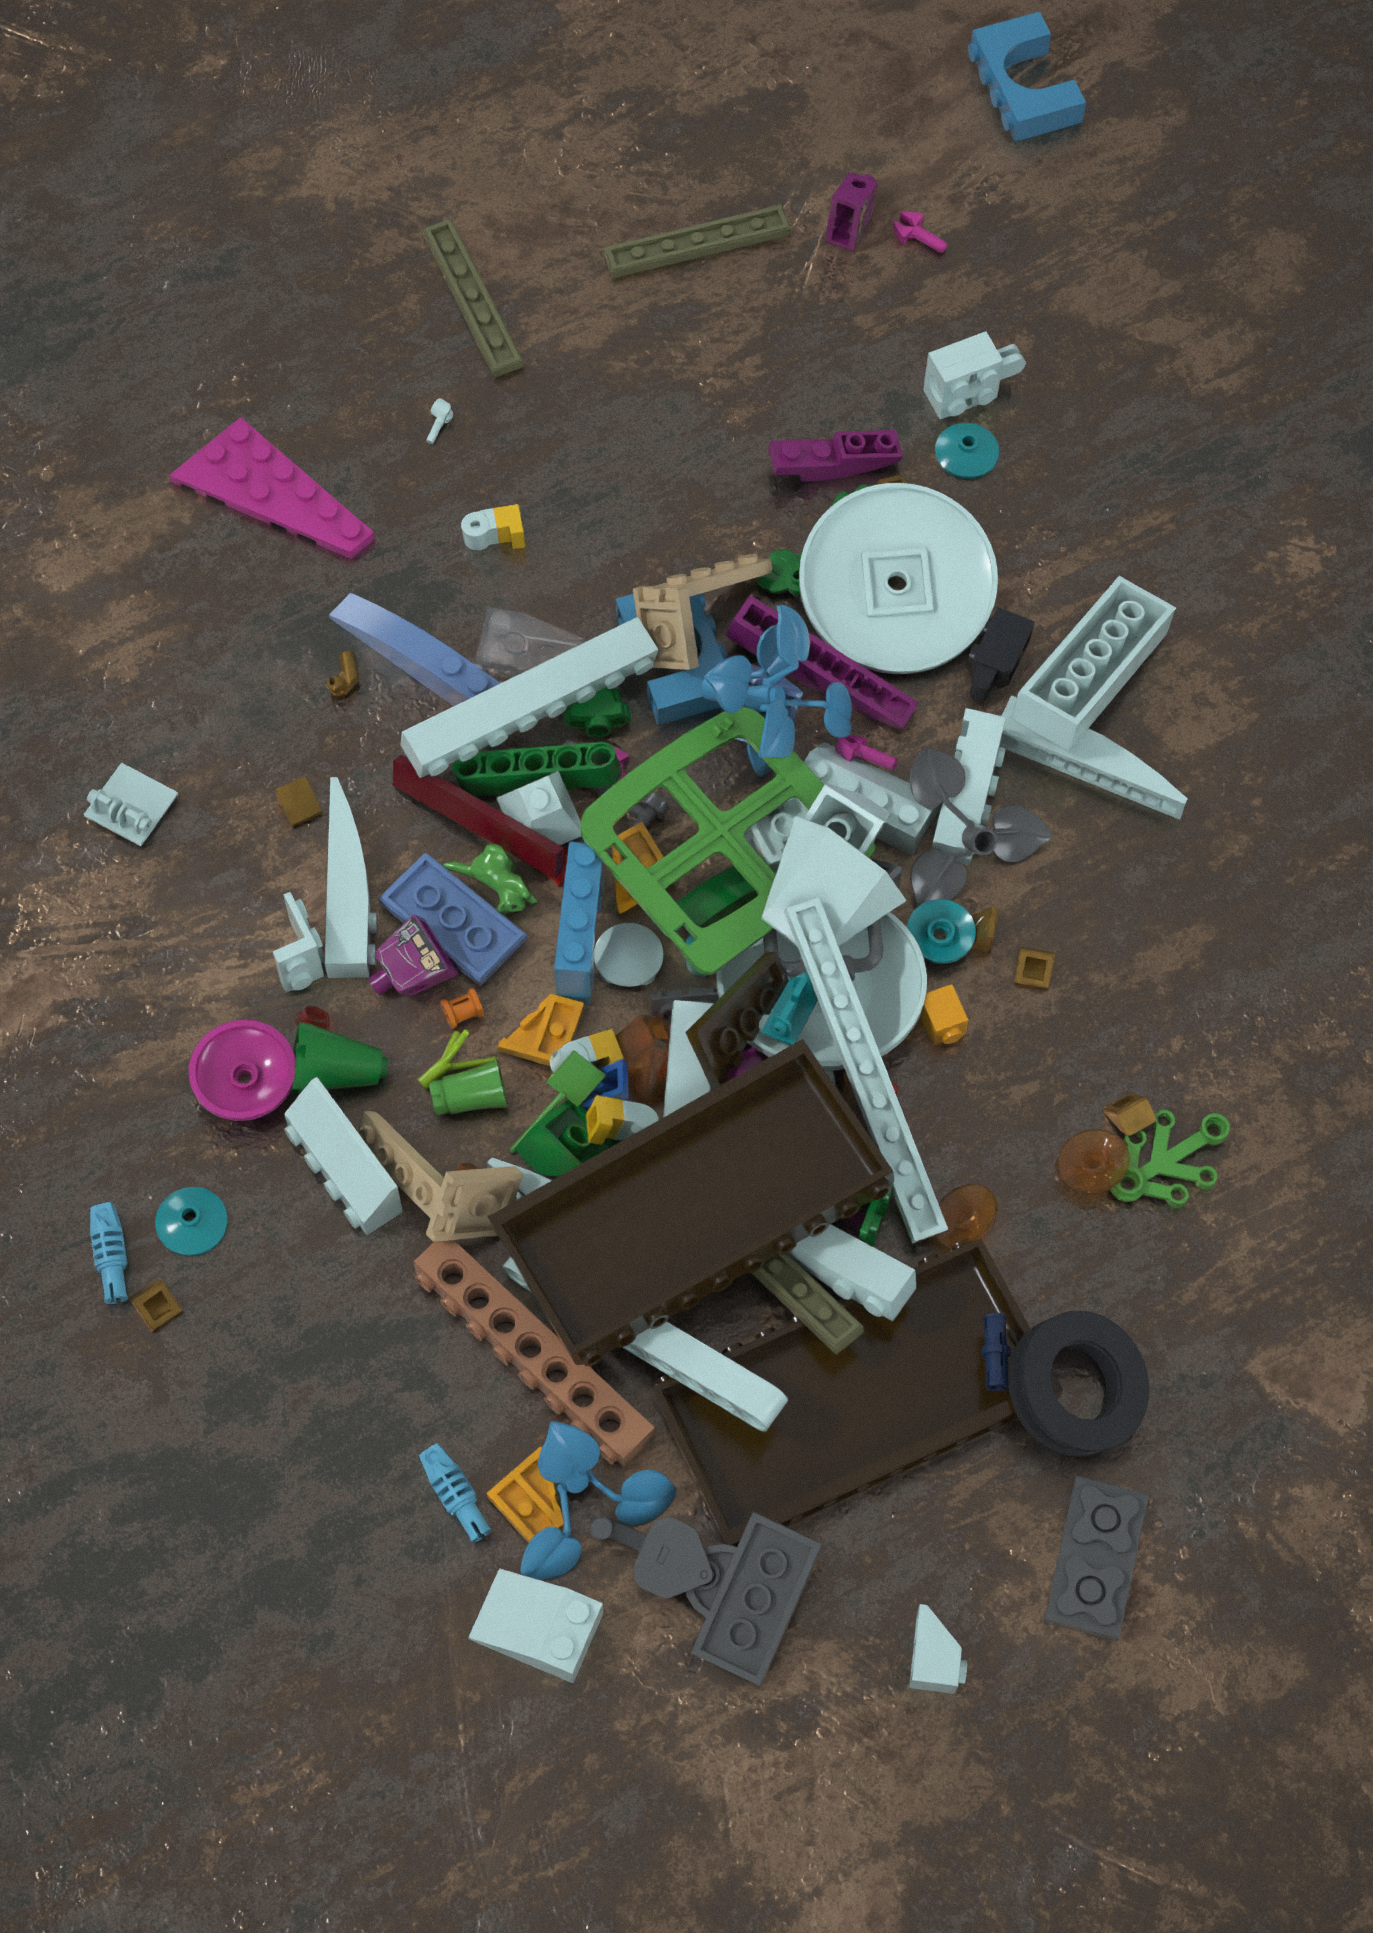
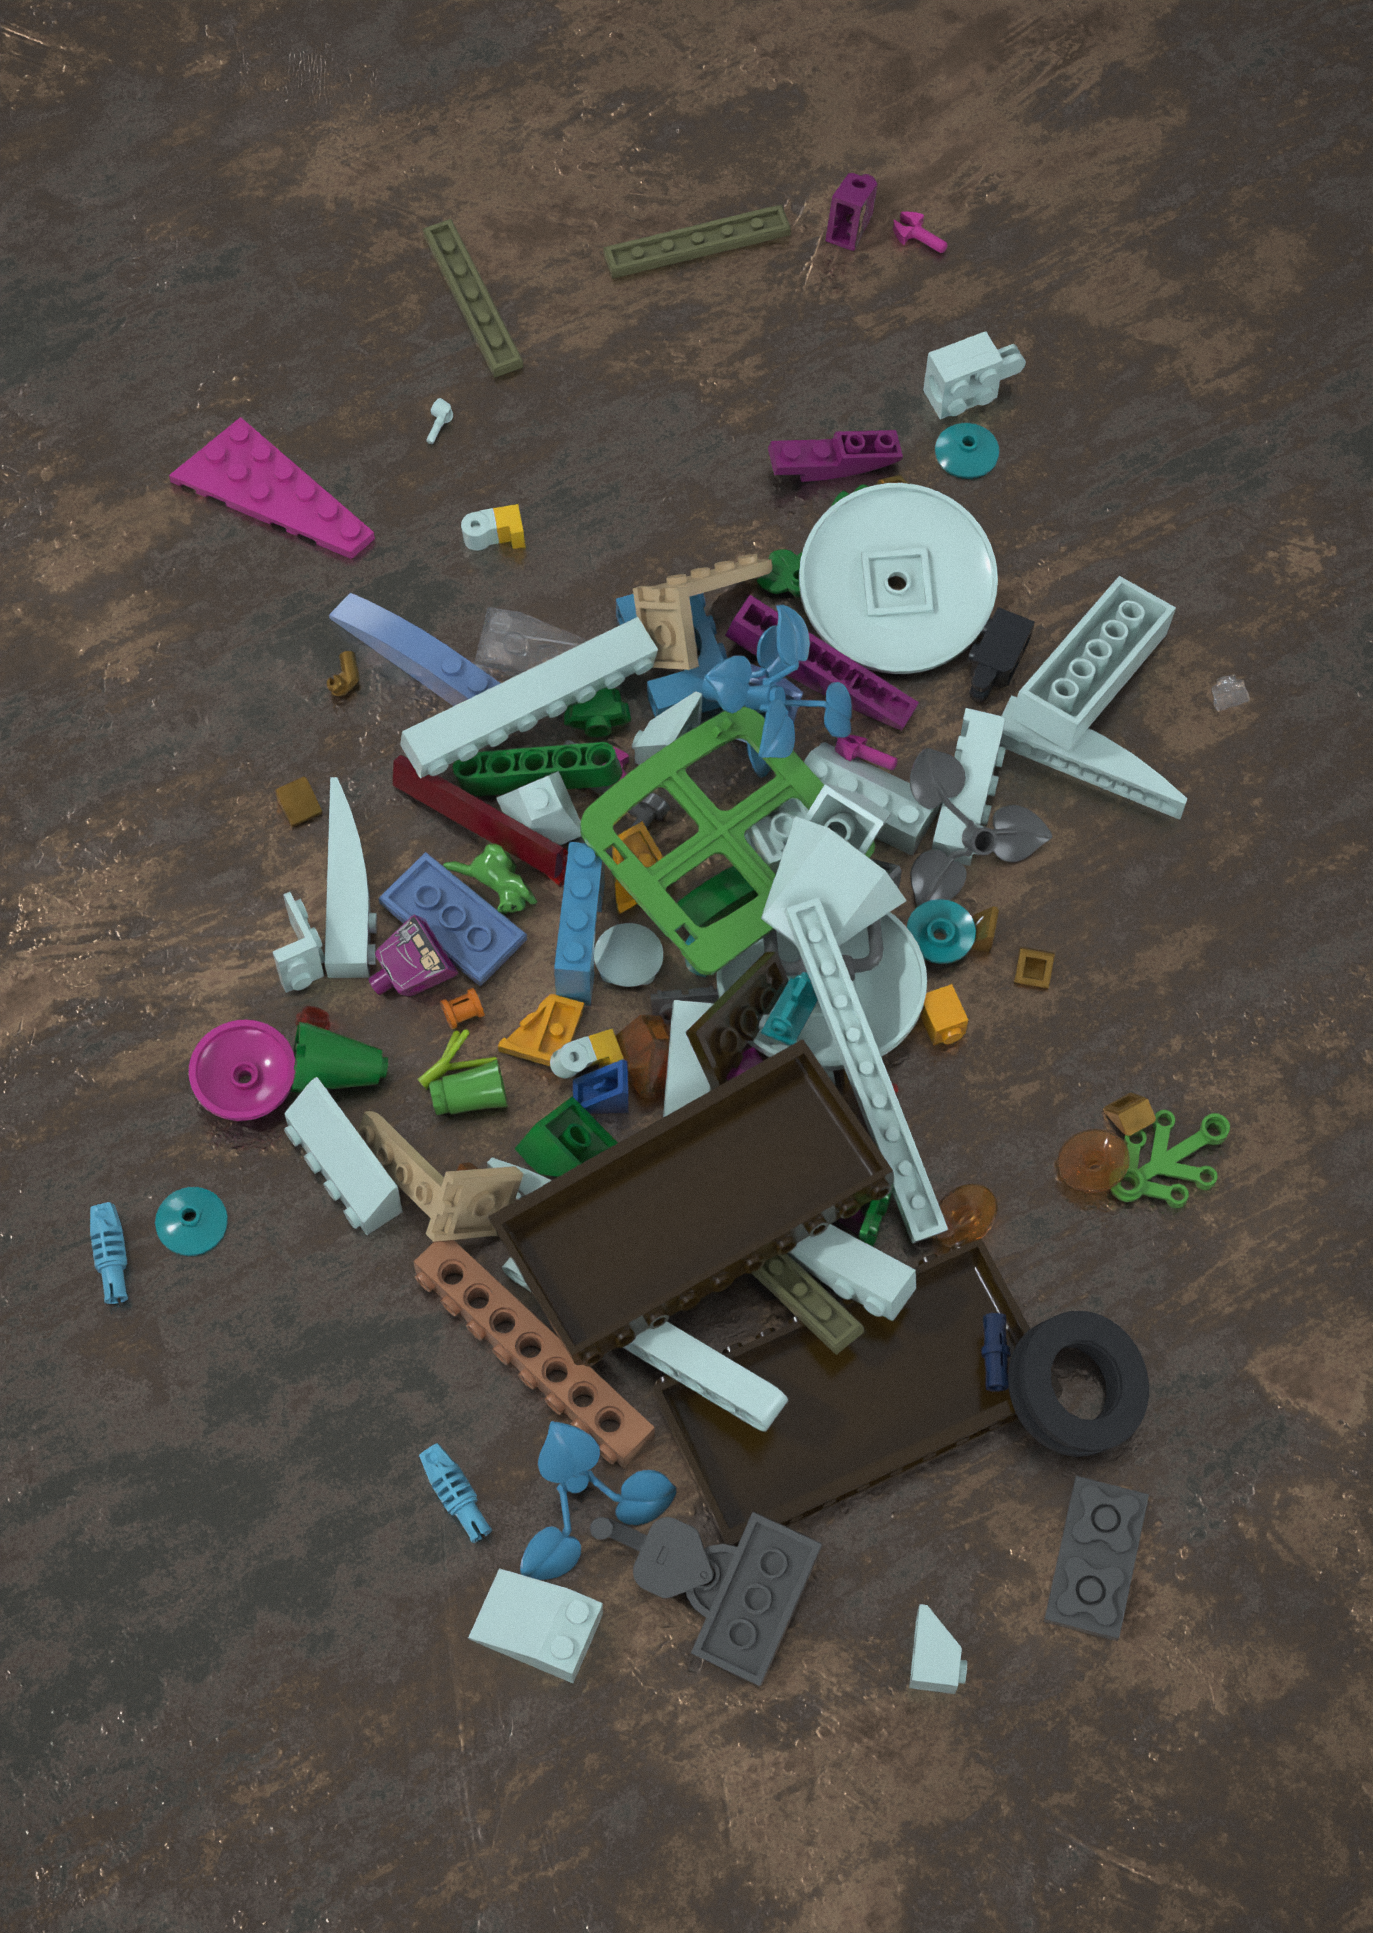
(130, 804): light aqua hinge -> none
(155, 1303): pearl gold slope -> none
(527, 1499): light orange wing -> none
(572, 1080): bright green piece -> none
(616, 1119): leg -> none
(668, 727): none -> light aqua slope
(1023, 109): dark azure arch -> none
(1229, 692): none -> clear plate

